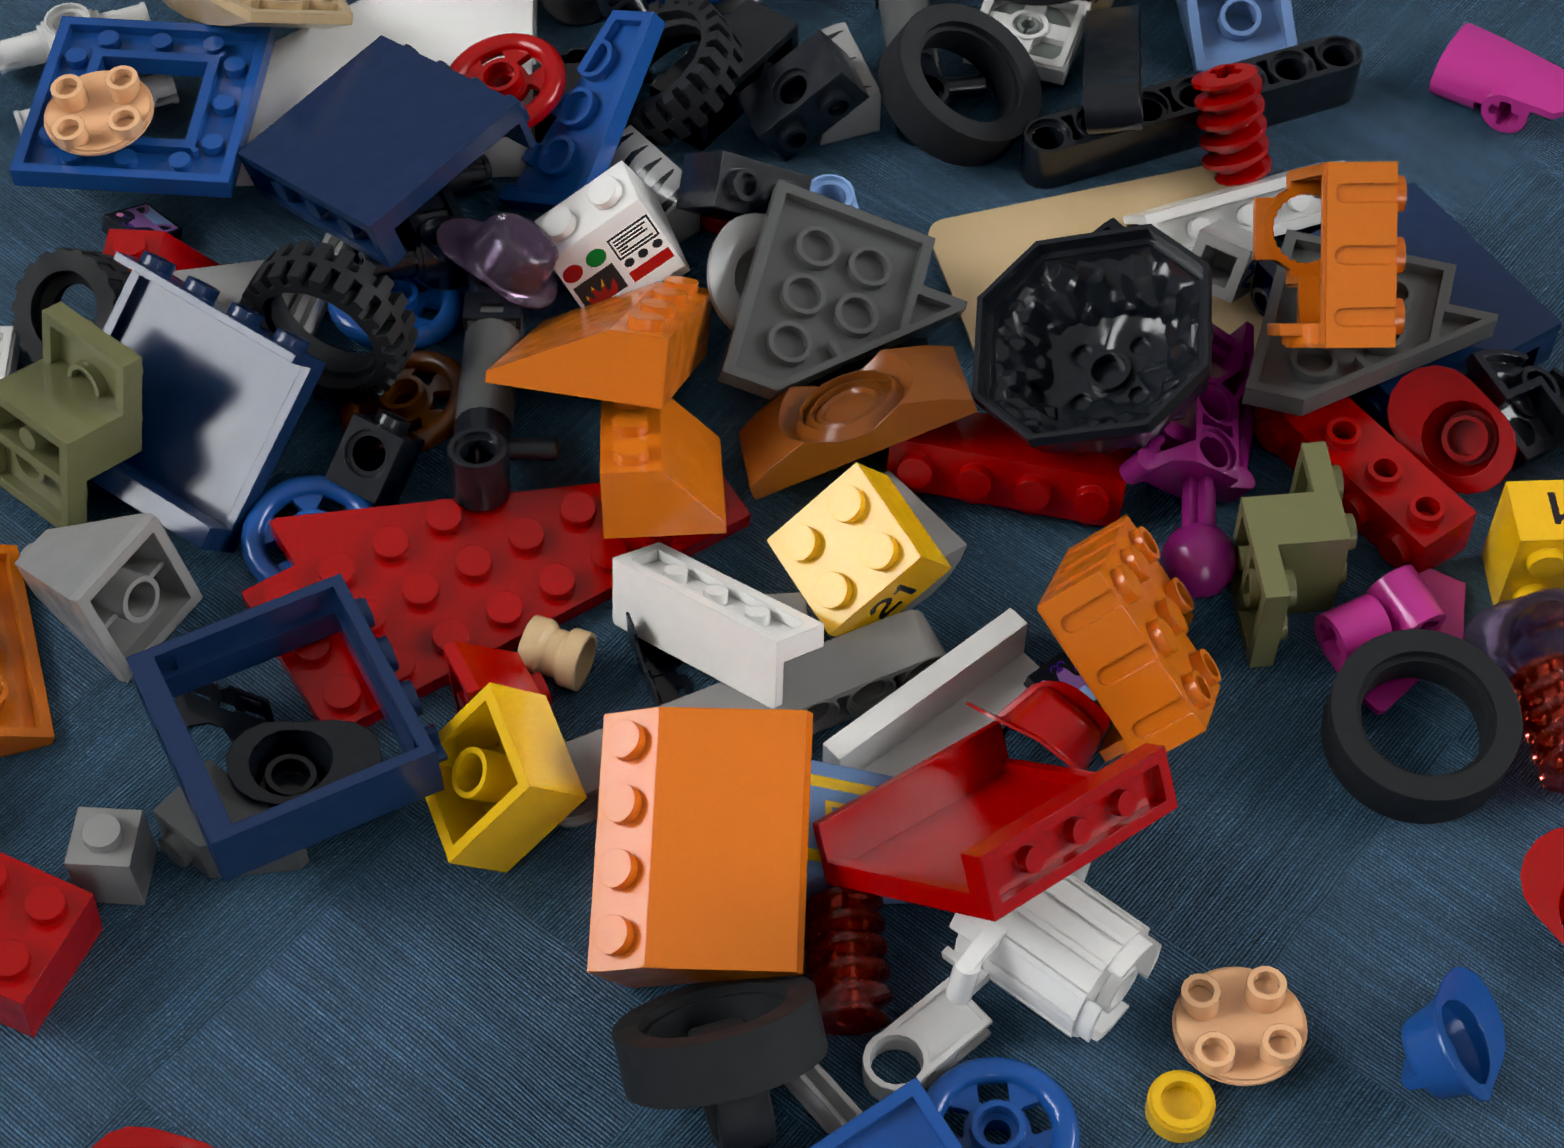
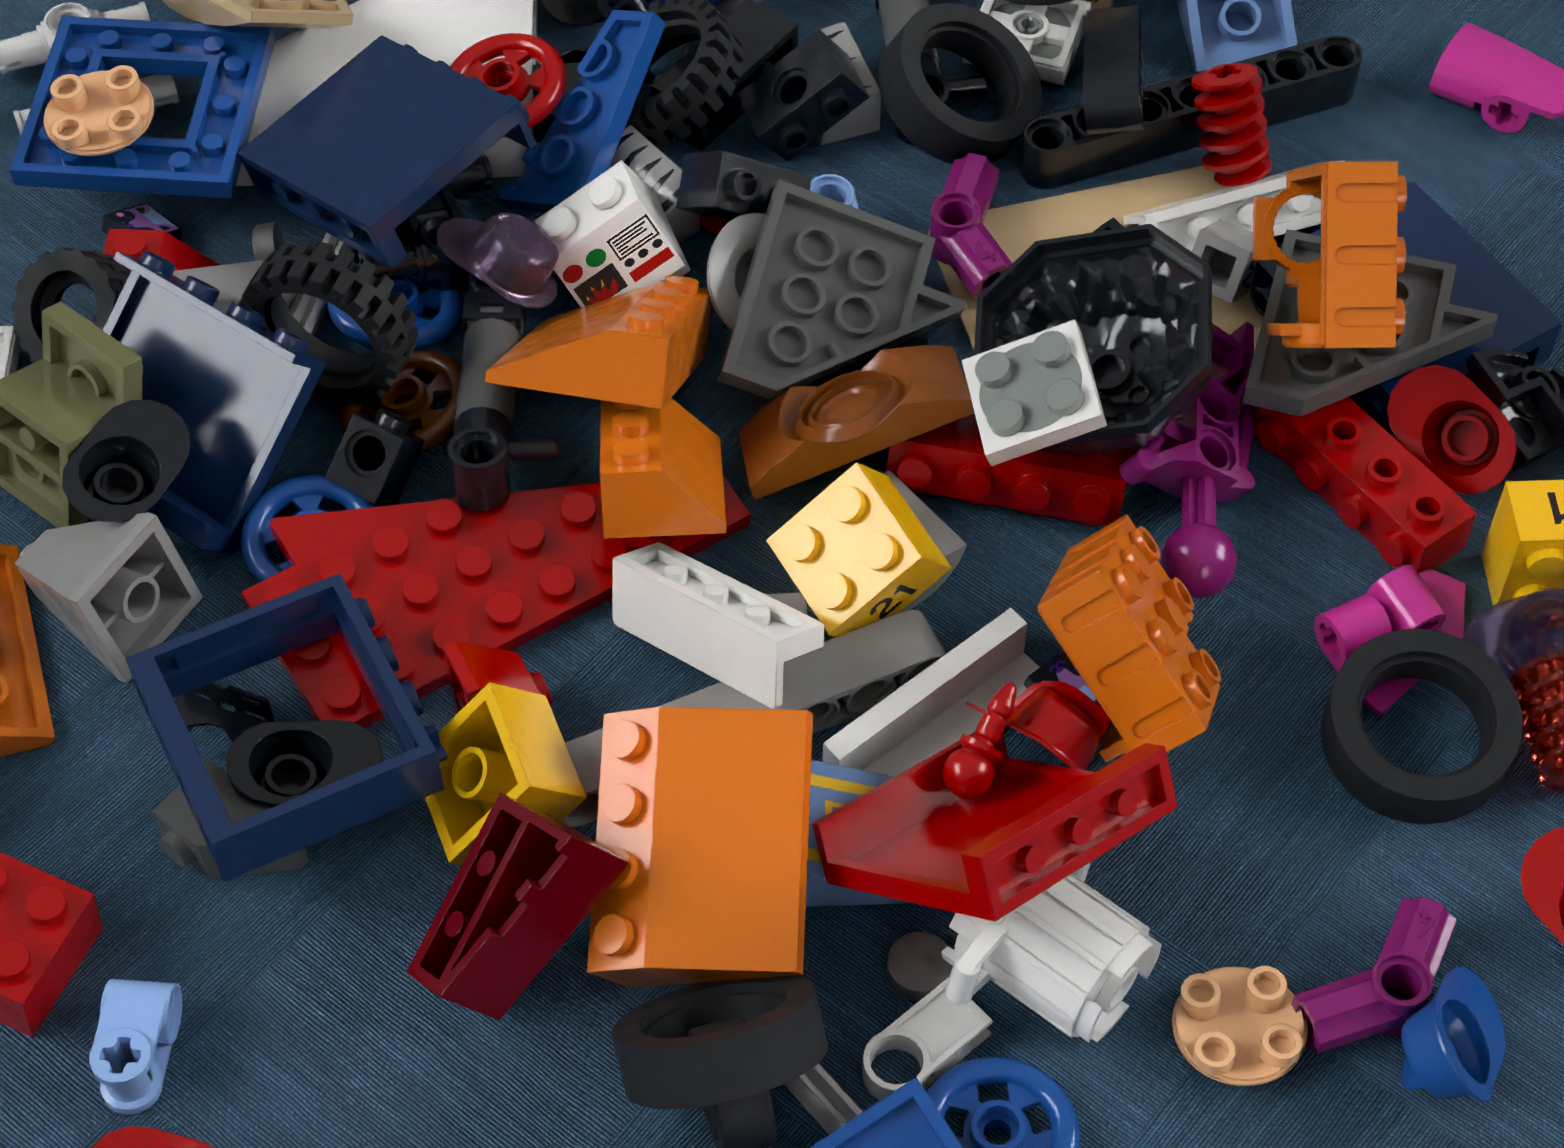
(111, 854): light grey brick -> none
(127, 461): none -> black piece
(135, 1041): none -> light blue piece
(266, 239): none -> flat silver tile
(511, 907): none -> dark red wedge
(558, 652): tan wheel -> none
(661, 669): black piece -> none
(847, 960): clear red piece -> none
(917, 965): none -> flat silver tile
(959, 226): none -> magenta piece
(970, 769): none -> red bar
(1033, 393): none -> light grey piece
(1180, 1106): yellow tile -> none
(1290, 553): olive bracket -> none
(1407, 963): none -> magenta piece

